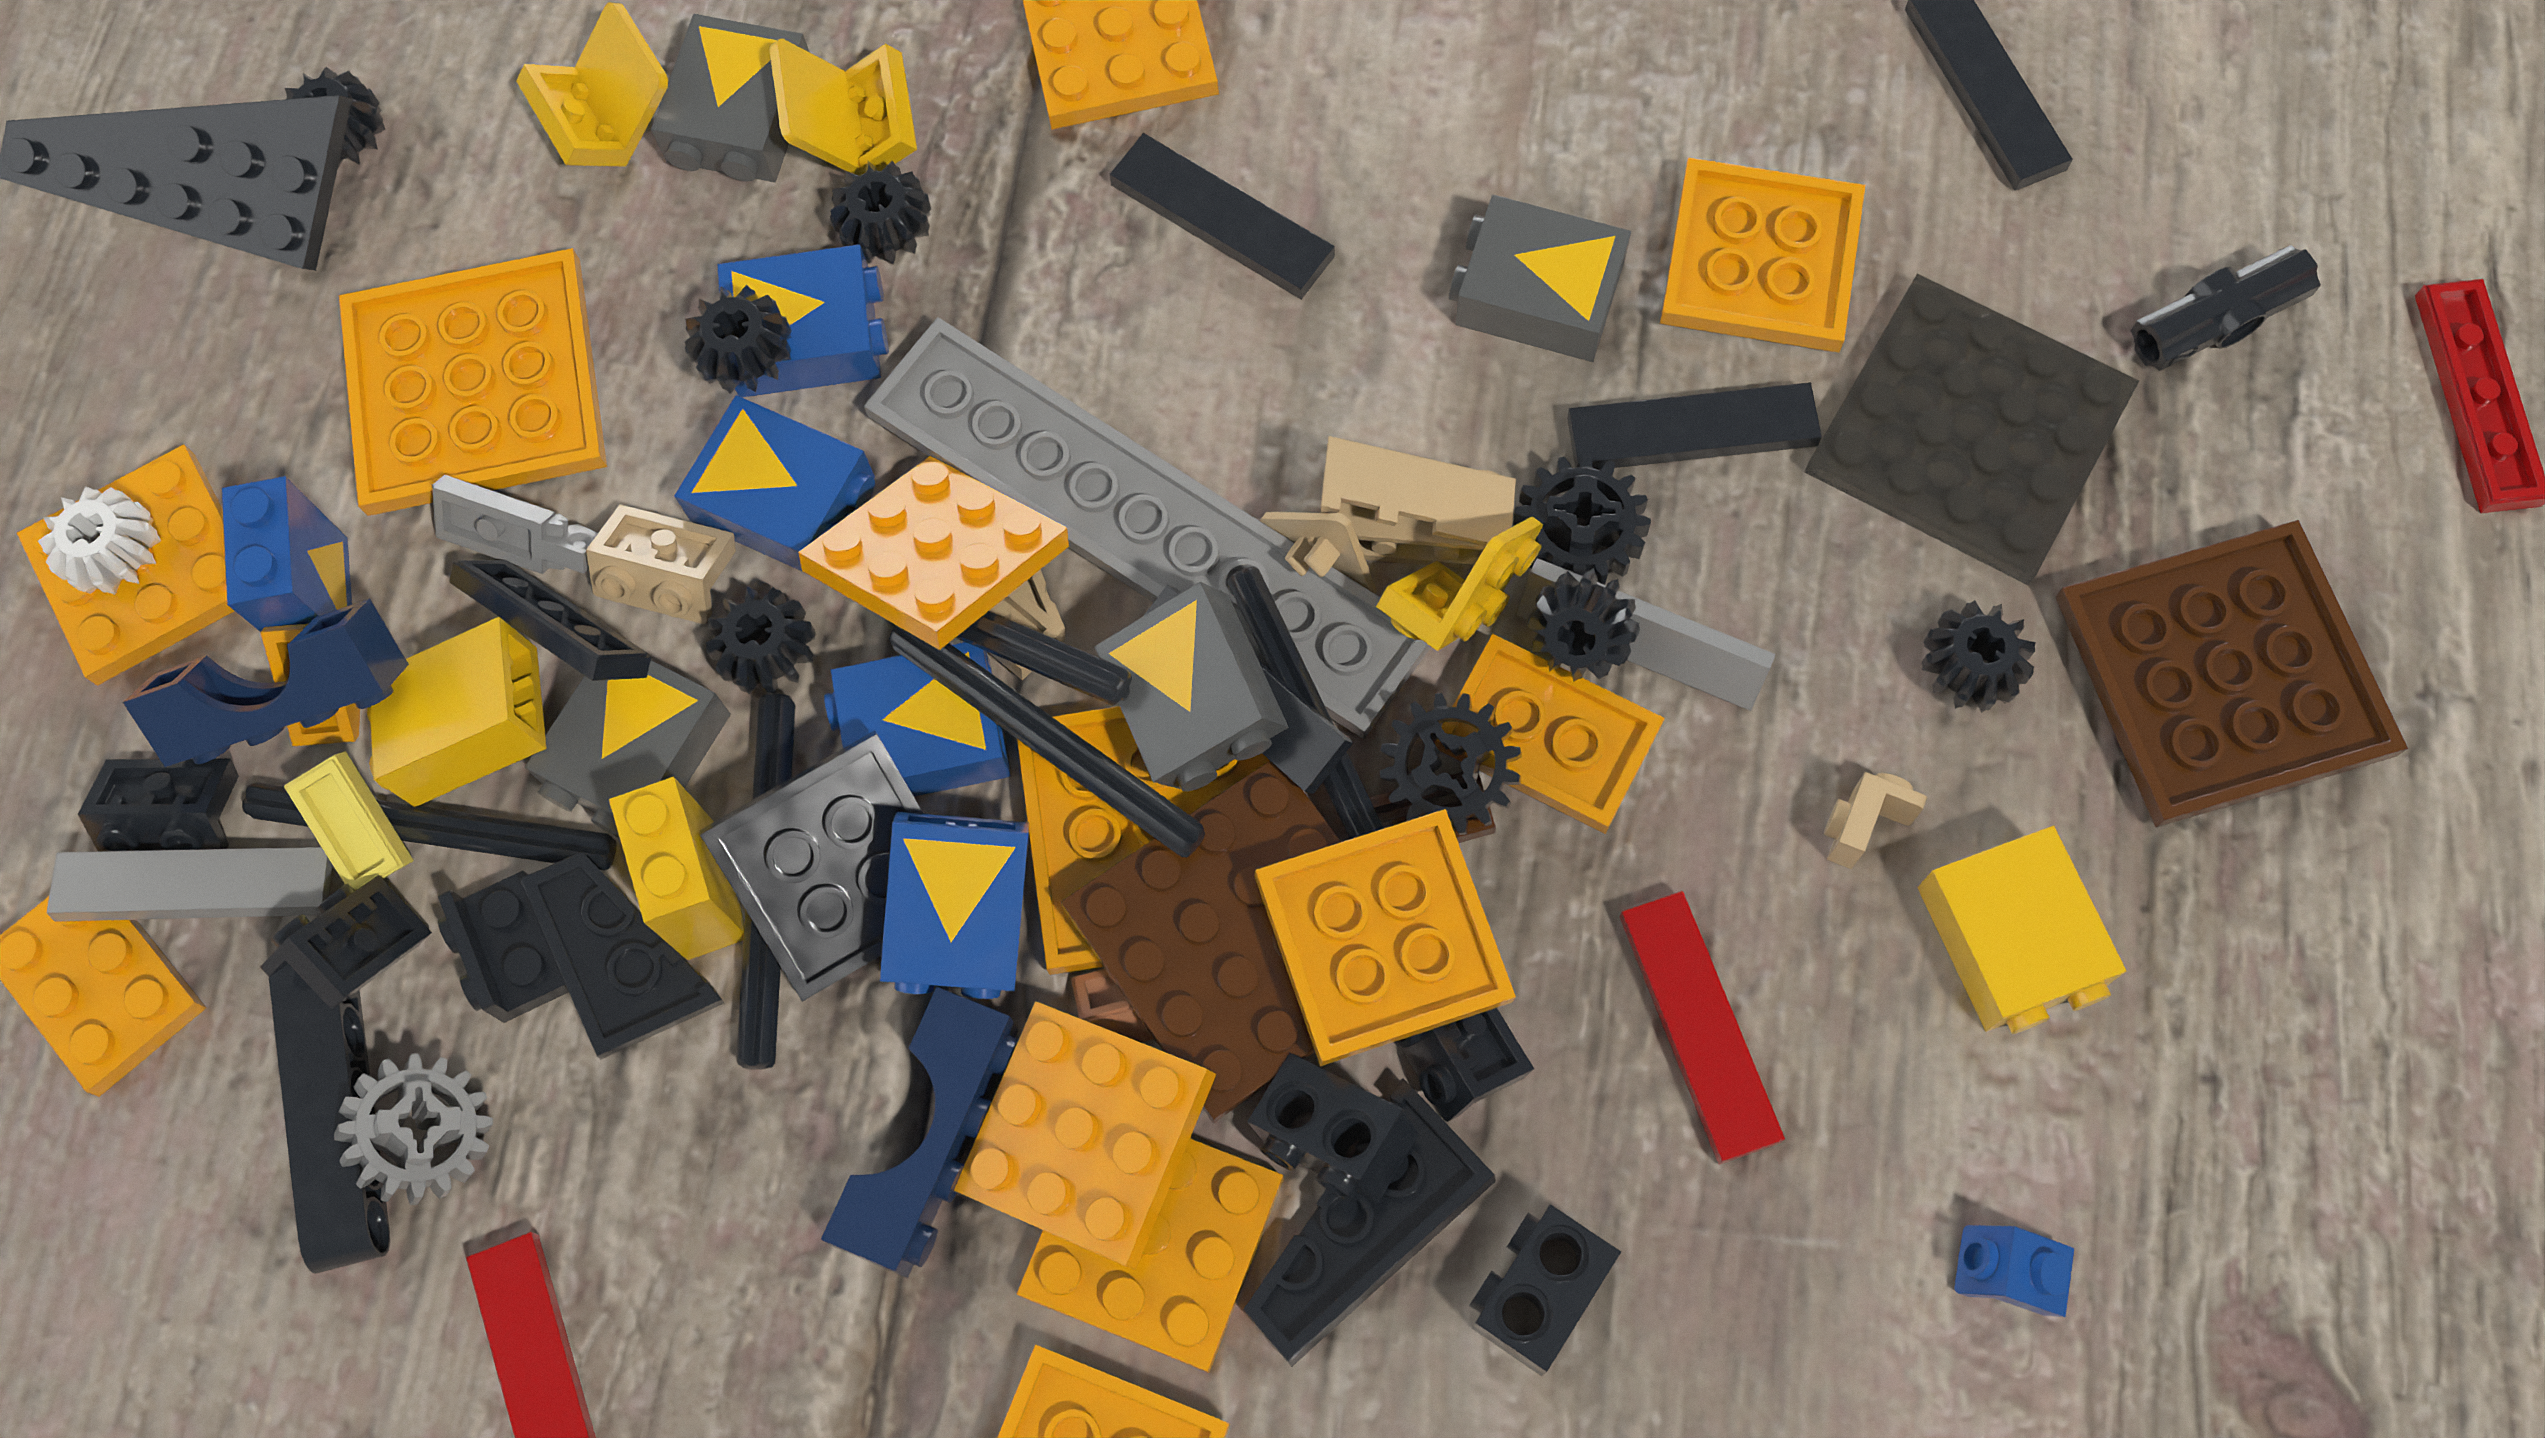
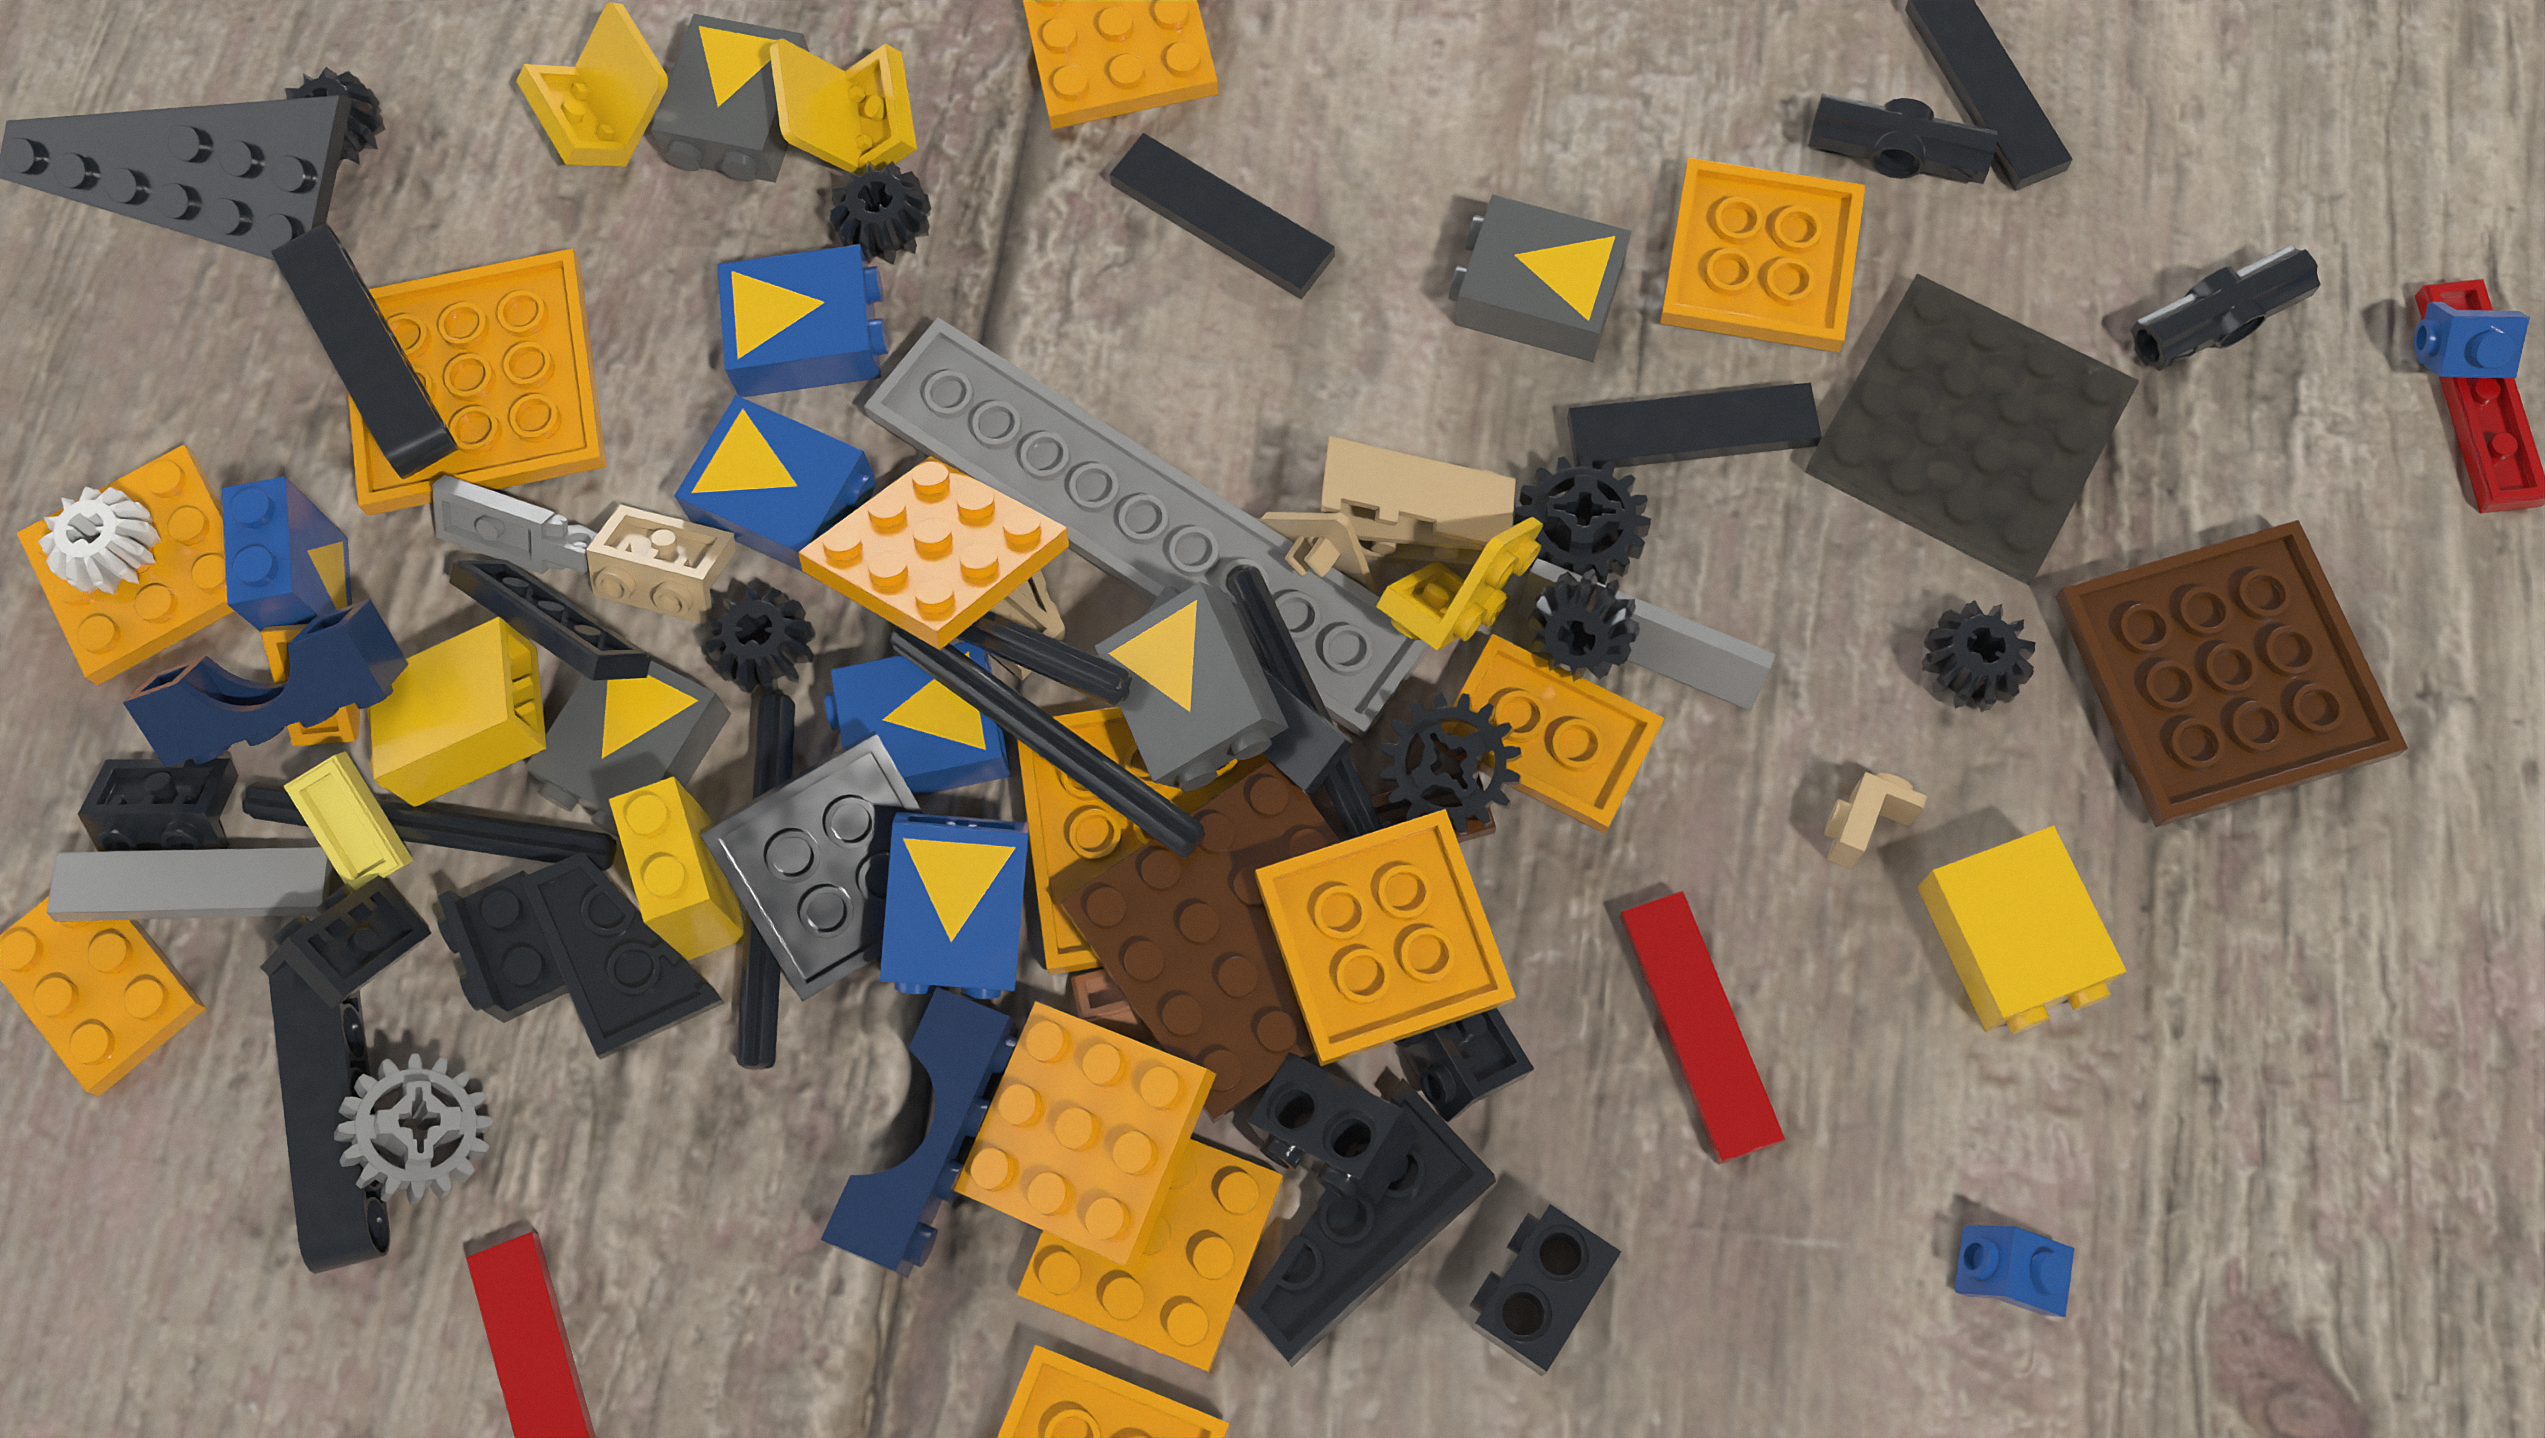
(364, 351): none -> black beam
(738, 339): black gear -> none
(1903, 138): none -> black piece
(2470, 341): none -> blue bracket

